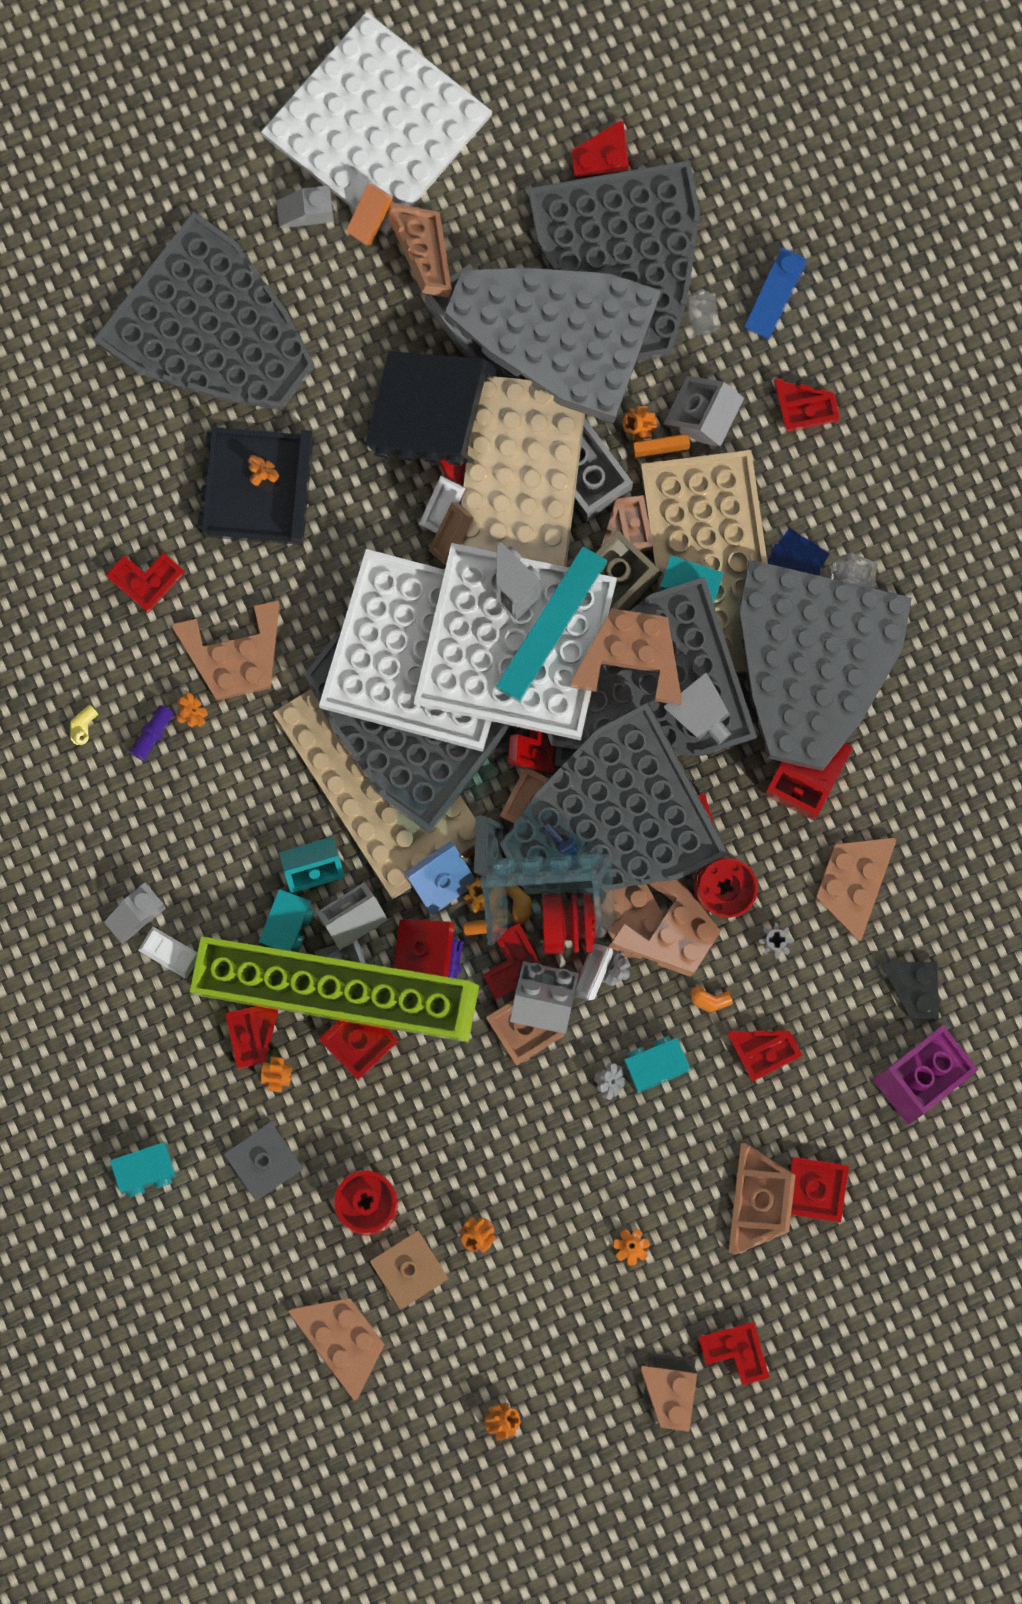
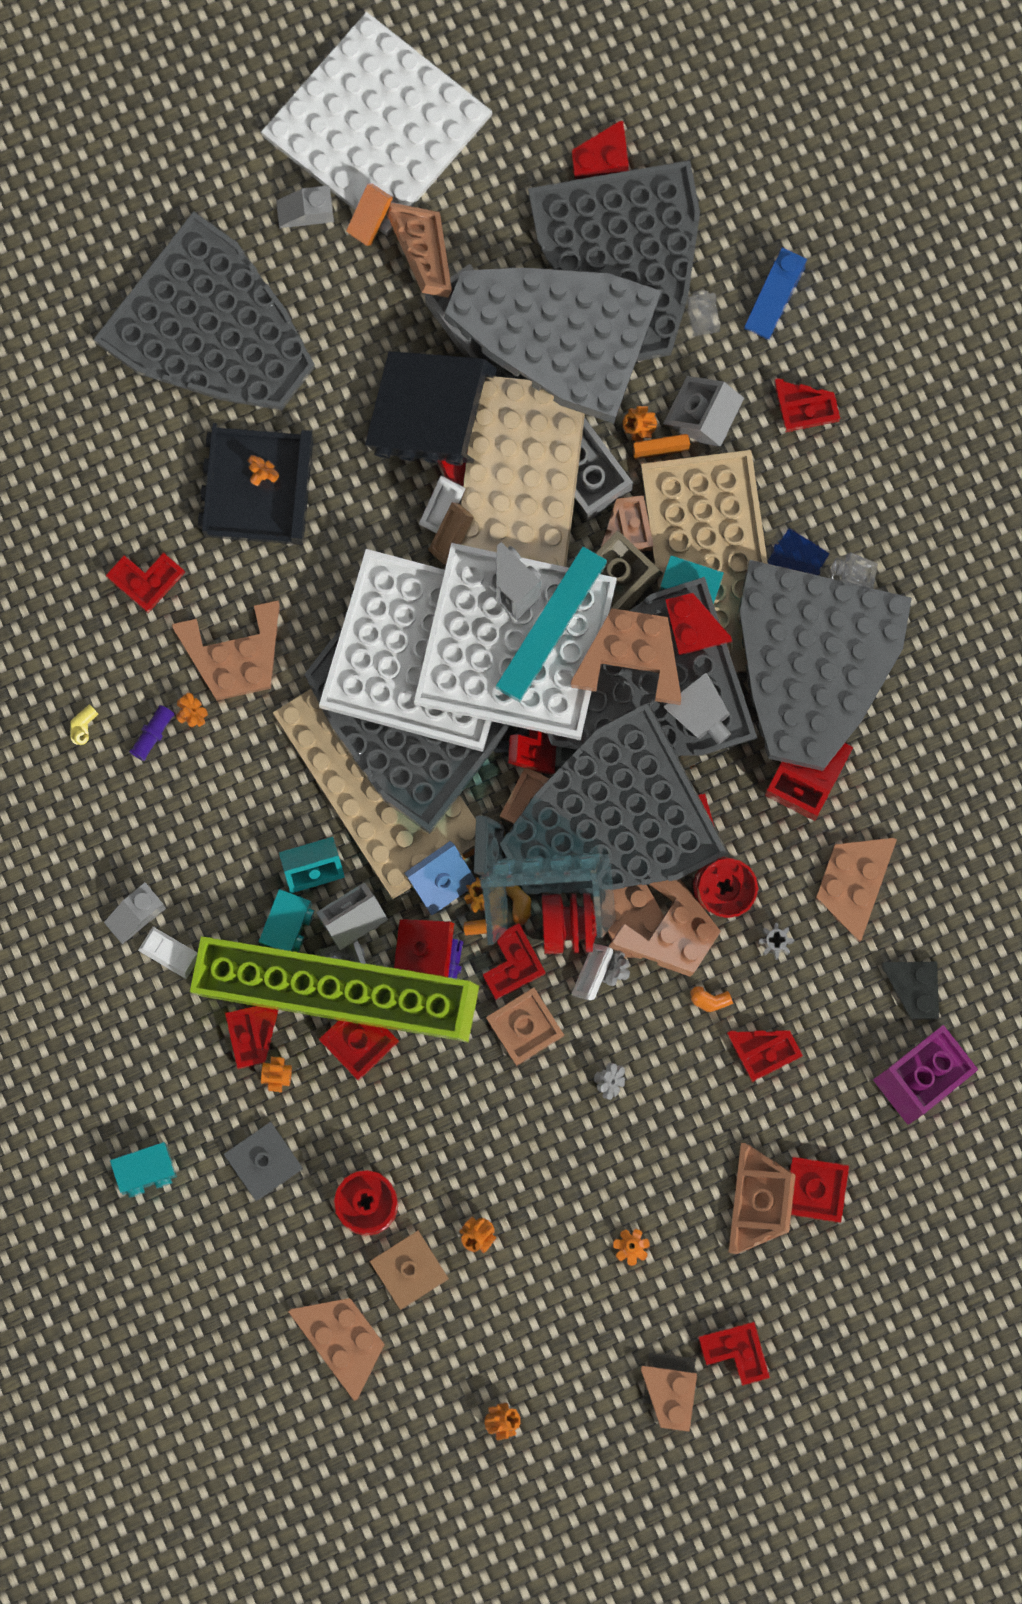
(544, 997): light grey slope -> none
(565, 847): dark blue hand -> none
(656, 1064): teal brick -> none
(694, 625): none -> red wing

